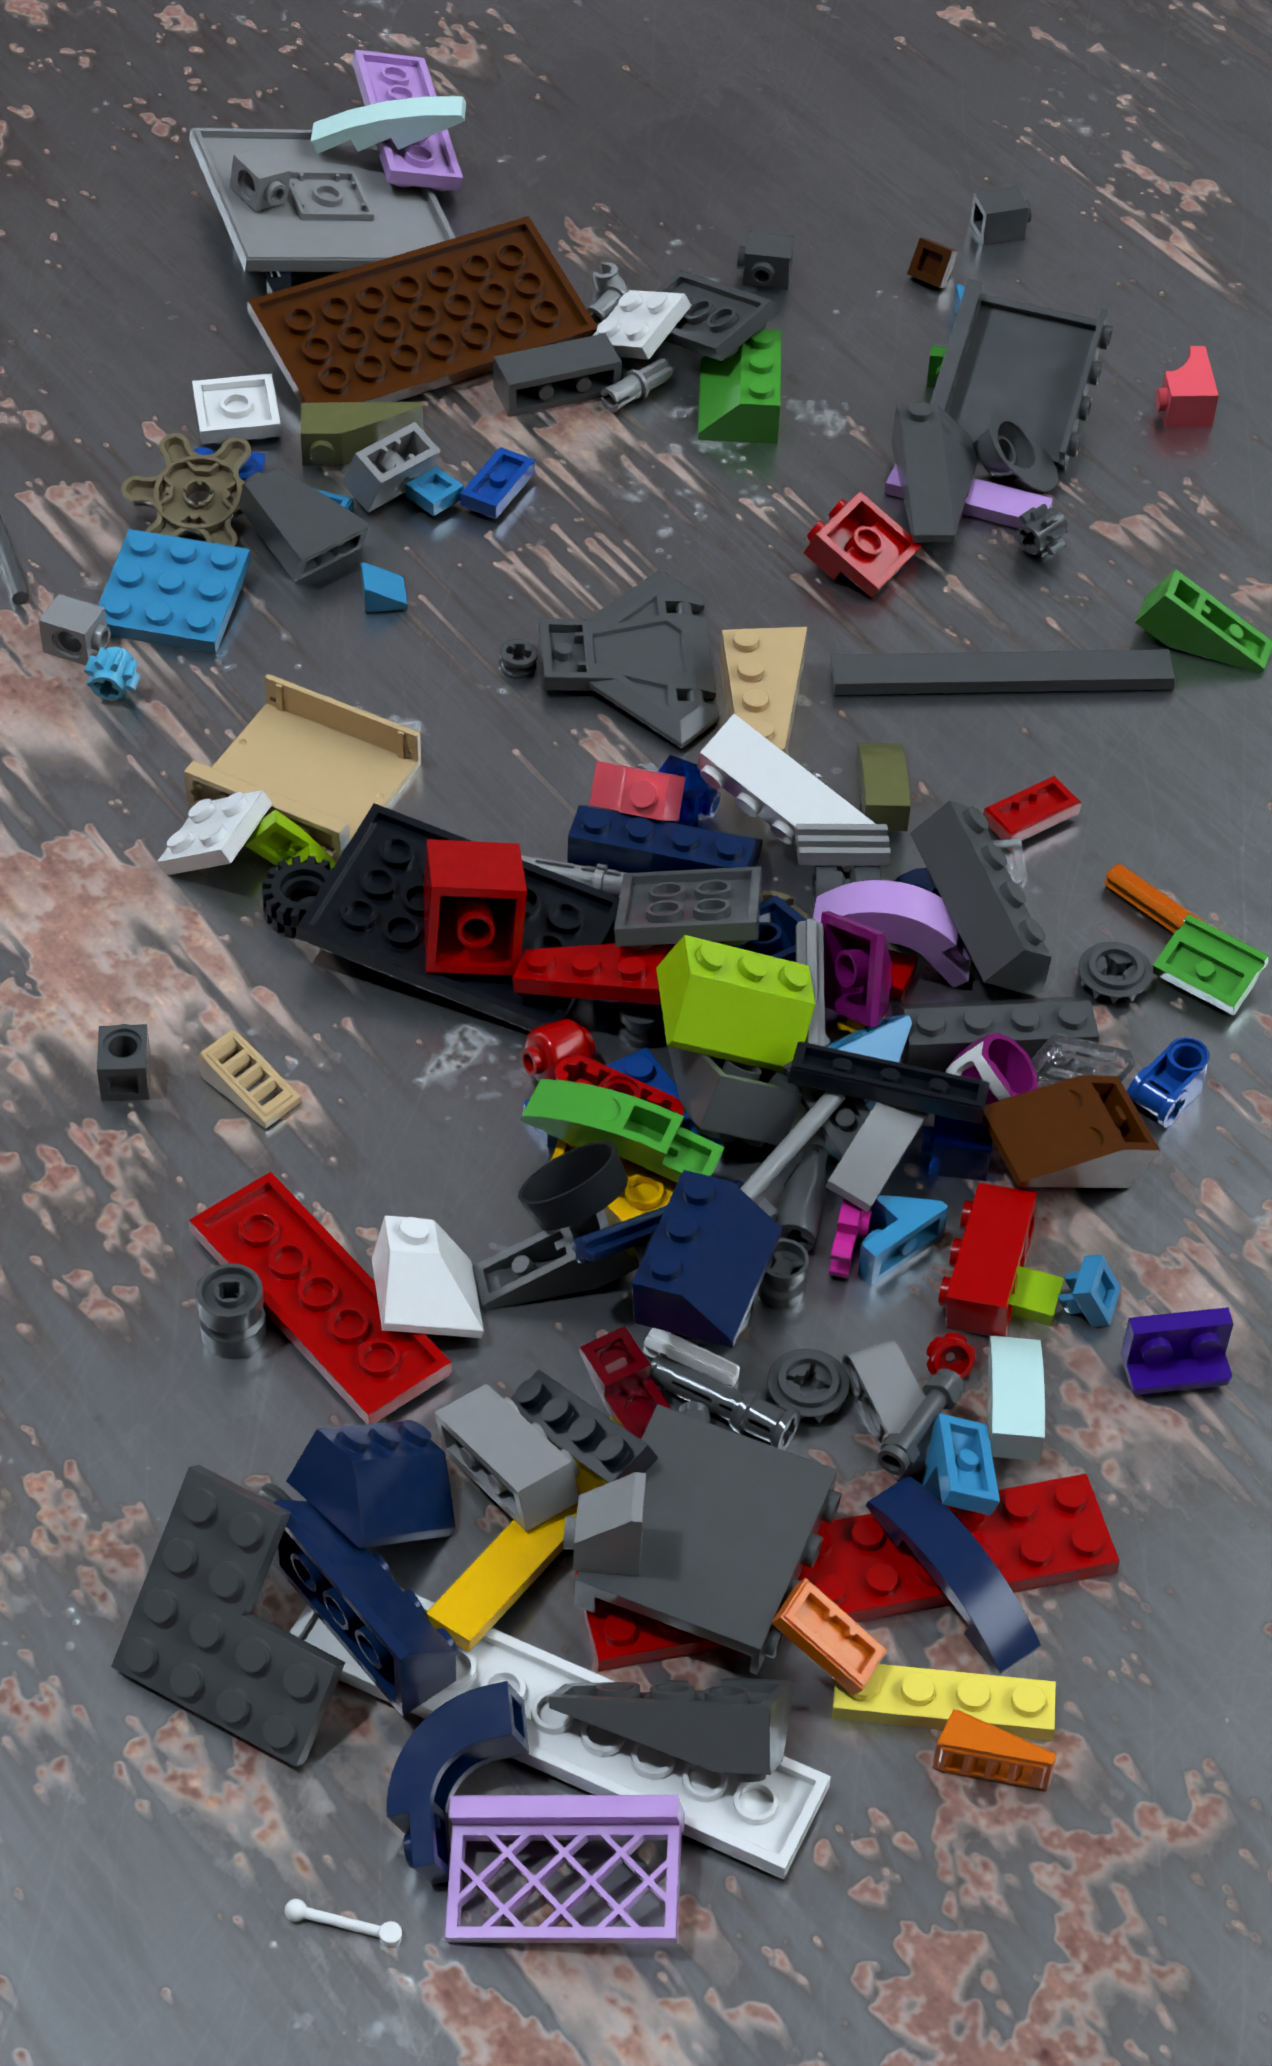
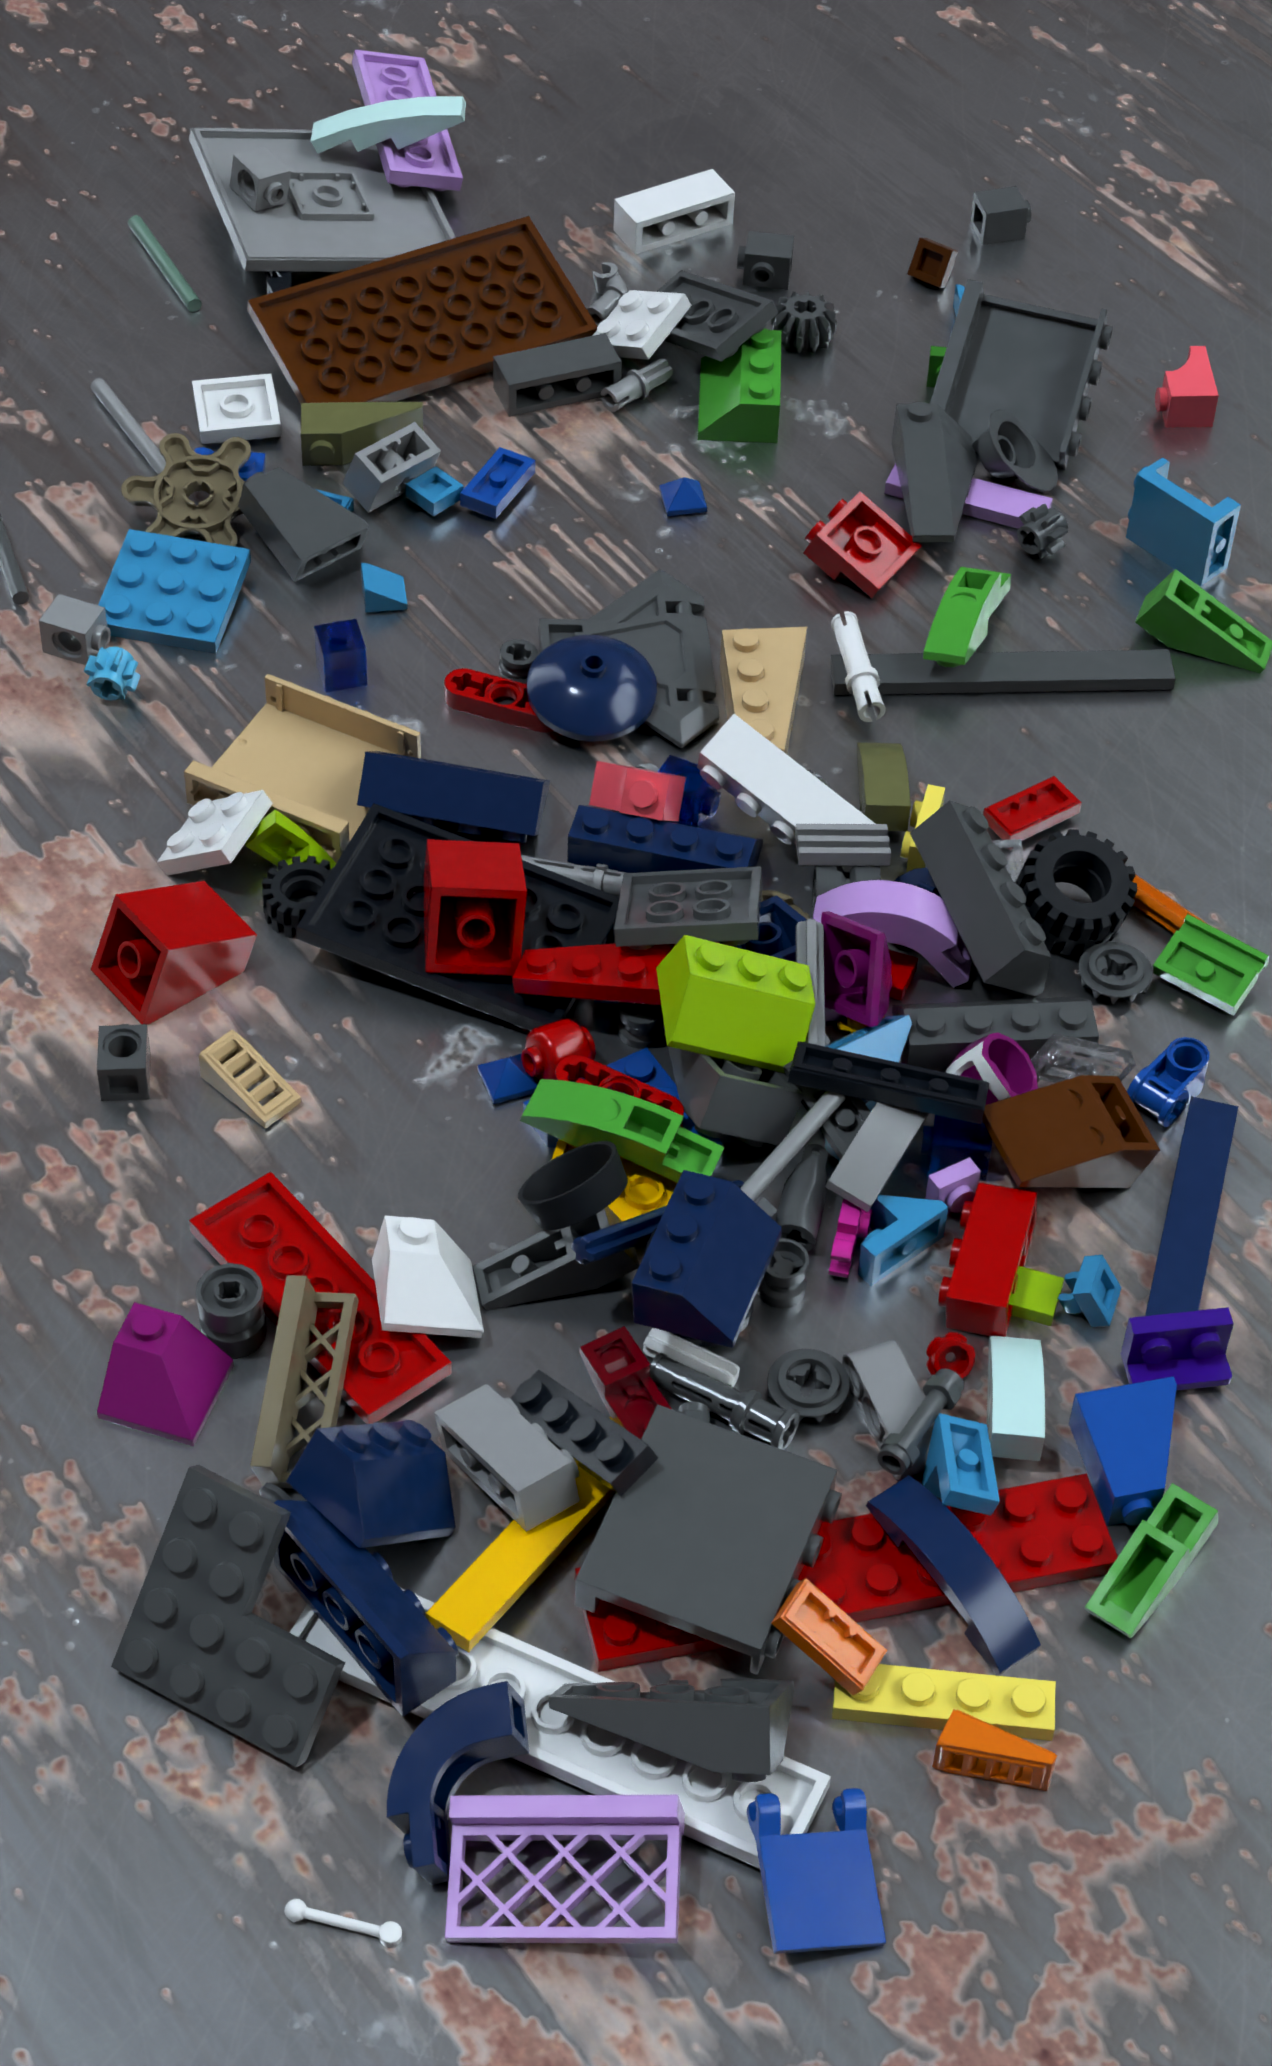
(128, 424): none -> light grey bar
(162, 1376): none -> magenta slope
(164, 263): none -> sand green bar
(170, 947): none -> red slope
(287, 1375): none -> dark tan fence
(340, 655): none -> clear blue brick
(454, 794): none -> dark blue slope
(465, 693): none -> red beam
(506, 1079): none -> blue slope
(591, 688): none -> dark blue dish
(608, 1527): light grey slope -> none
(673, 211): none -> white brick
(683, 497): none -> blue slope
(805, 322): none -> dark grey gear
(818, 1883): none -> blue flag
(861, 678): none -> white pin
(921, 811): none -> light yellow plate
(954, 1184): none -> lavender plate
(964, 615): none -> bright green slope
(1092, 868): none -> black tyre
(1126, 1445): none -> blue slope
(1153, 1561): none -> bright green slope
(1180, 526): none -> dark azure panel
(1192, 1208): none -> dark blue tile

